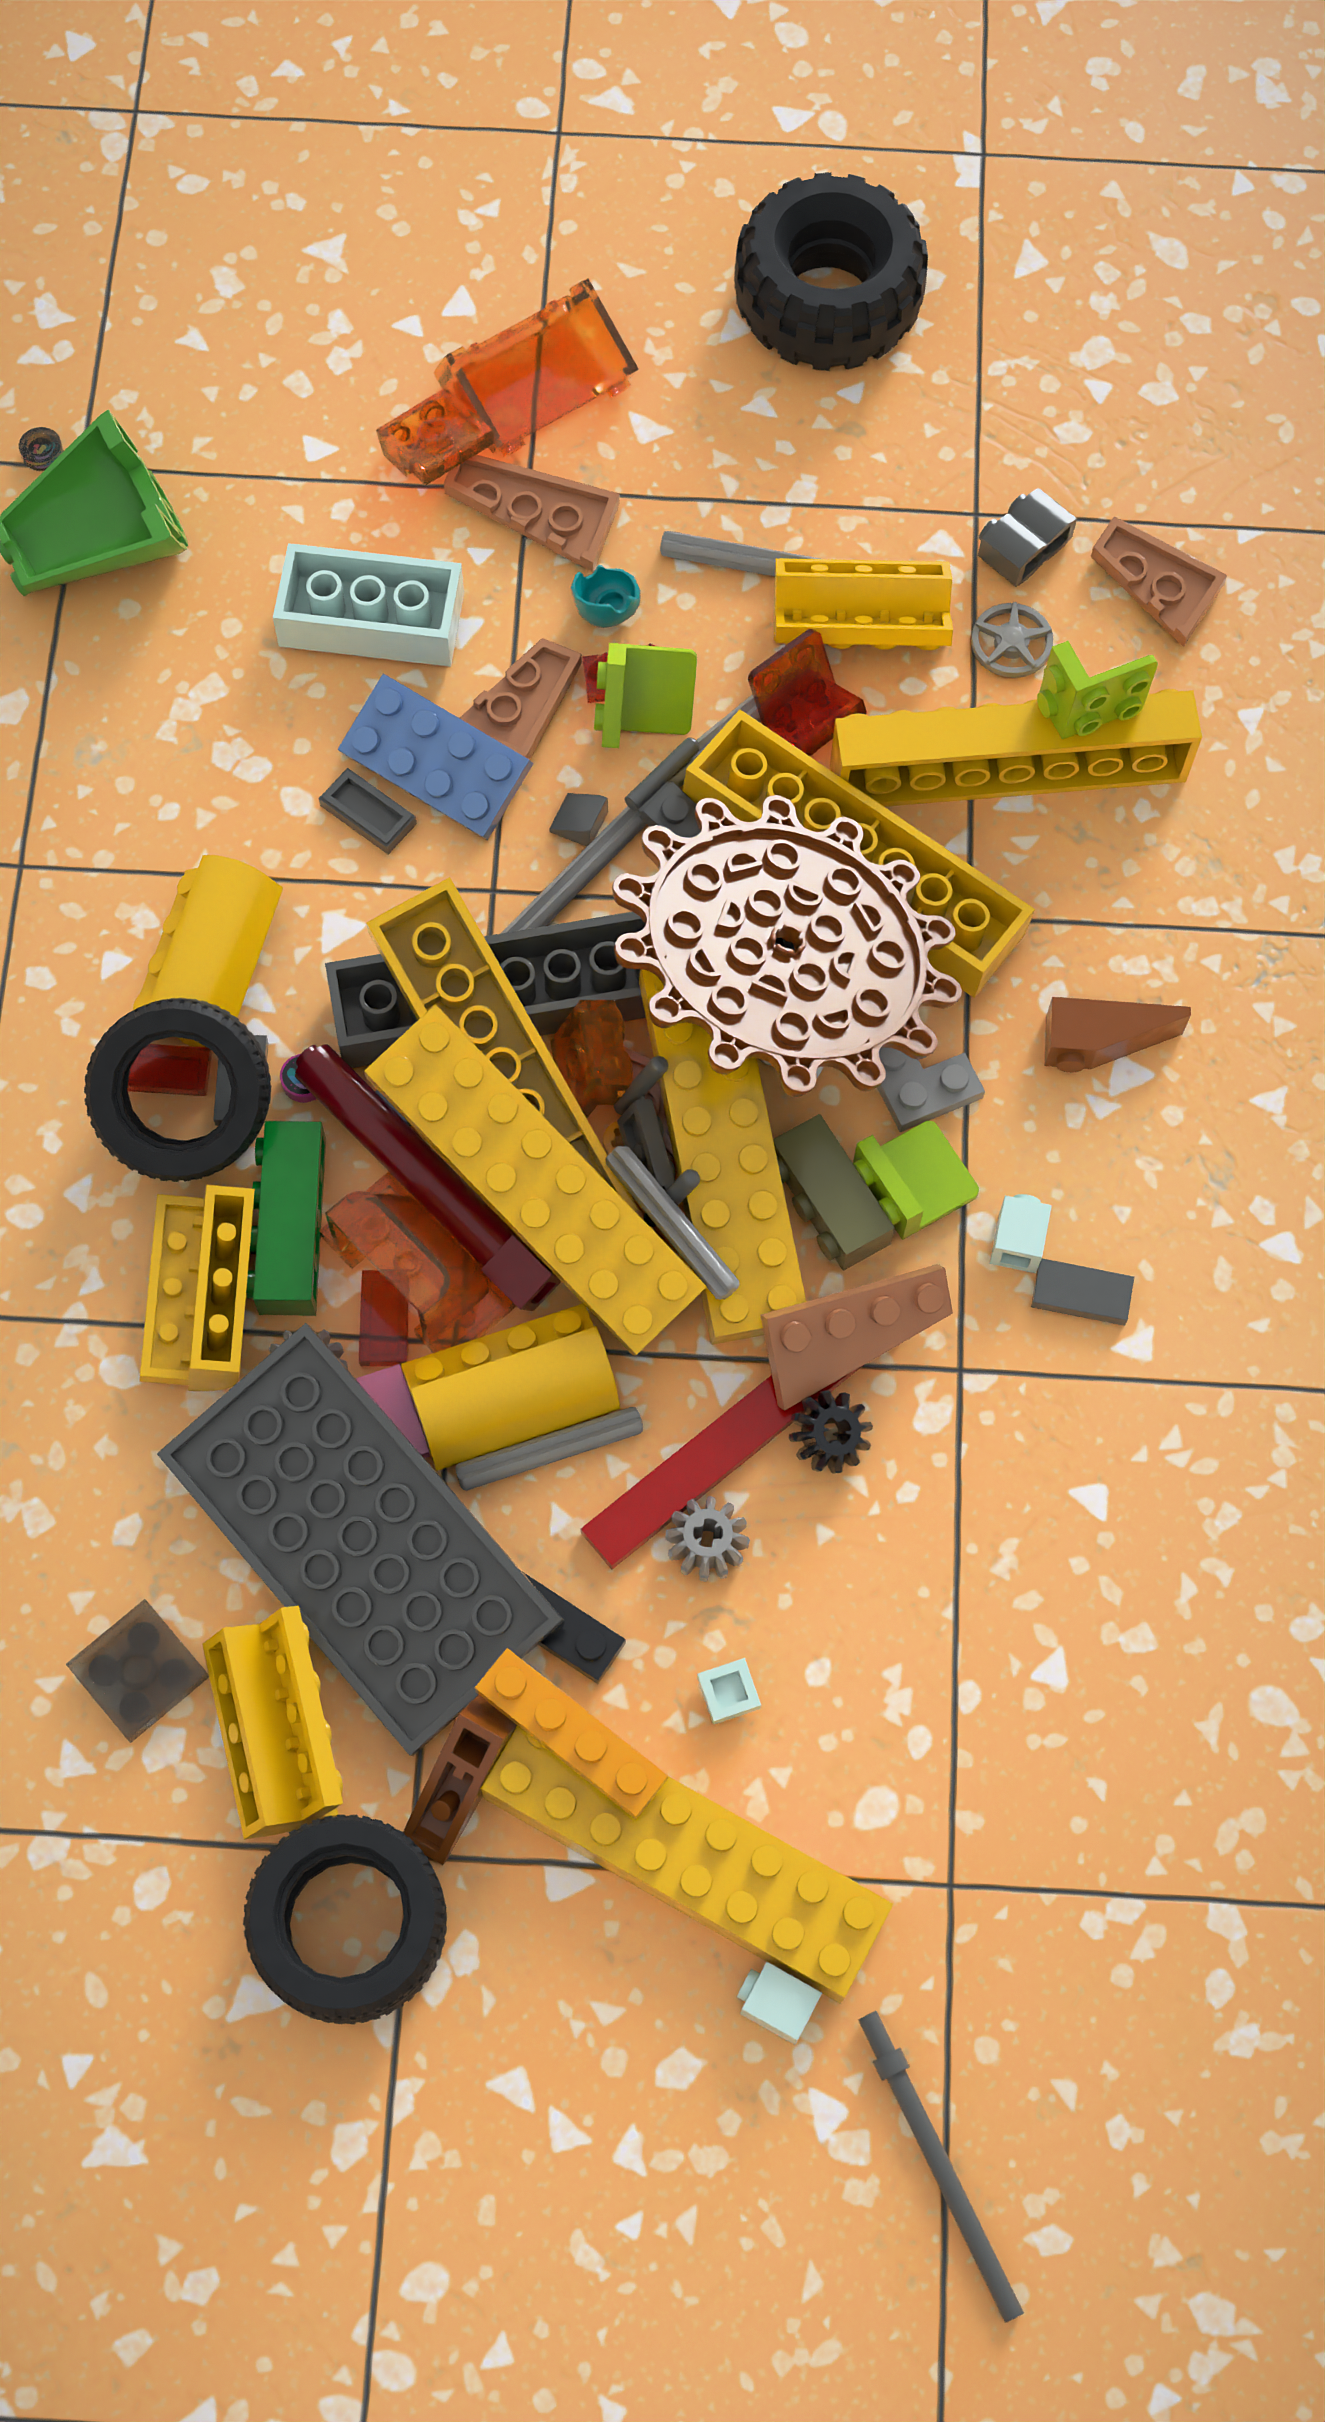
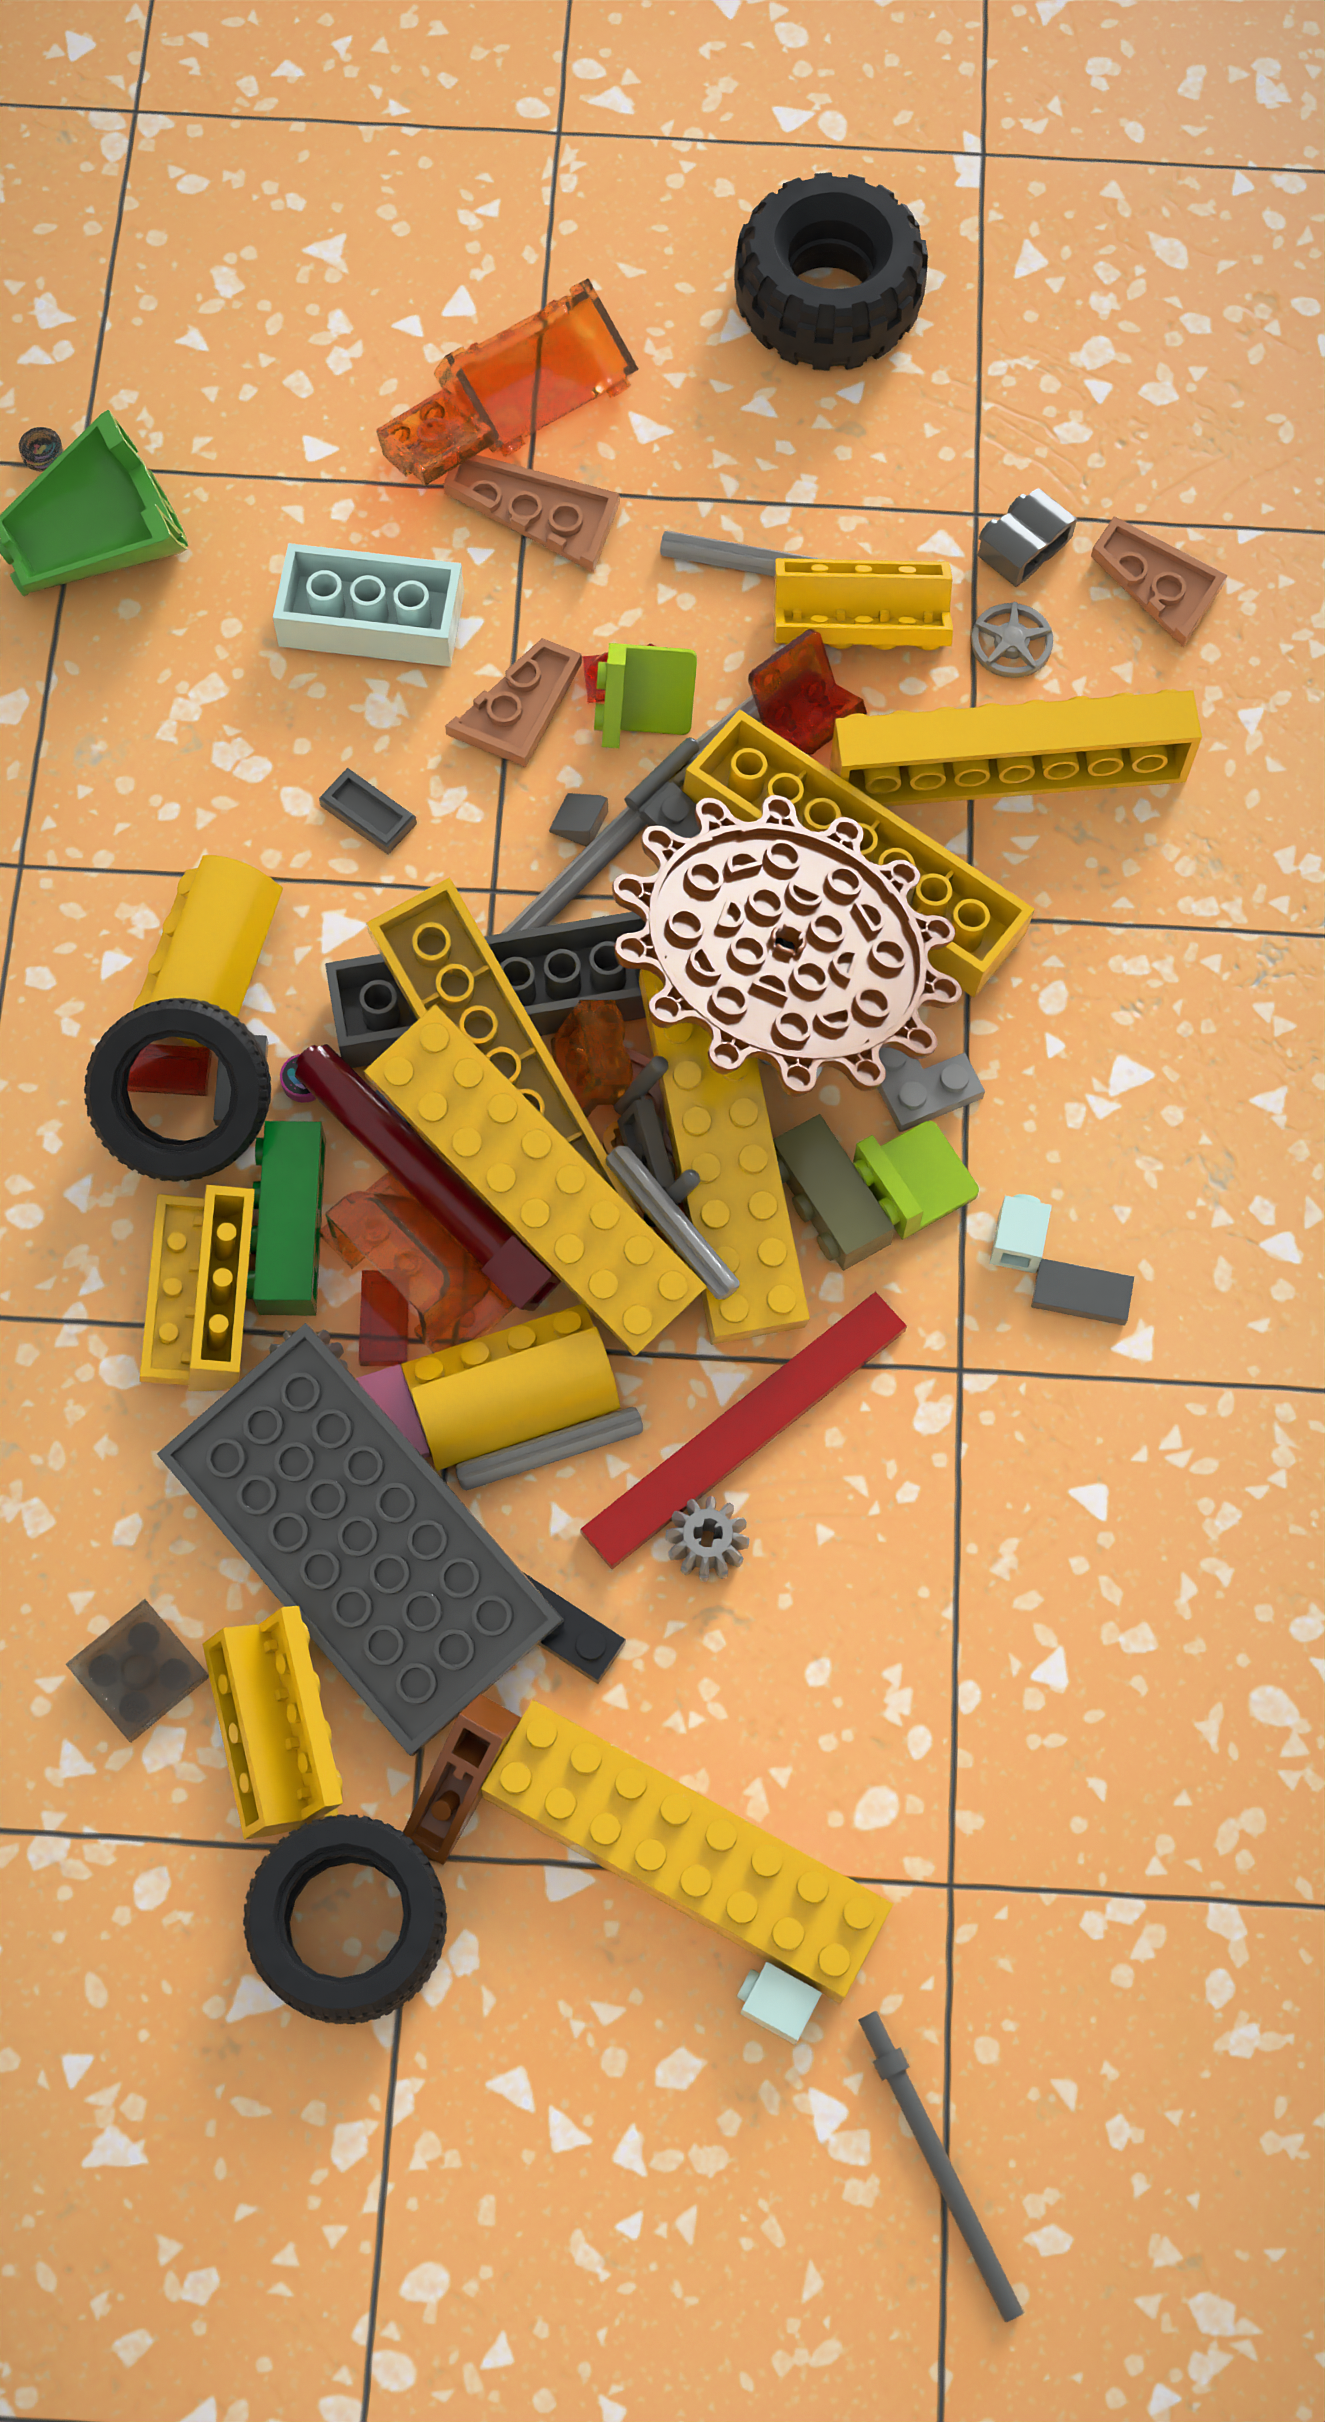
(435, 756): medium blue plate -> none
(571, 1733): light orange plate -> none
(606, 596): teal hair -> none
(729, 1691): light aqua plate -> none
(840, 1332): nougat wing -> none
(849, 1438): black gear -> none
(1083, 702): lime bracket -> none
(1099, 1031): dark orange slope -> none

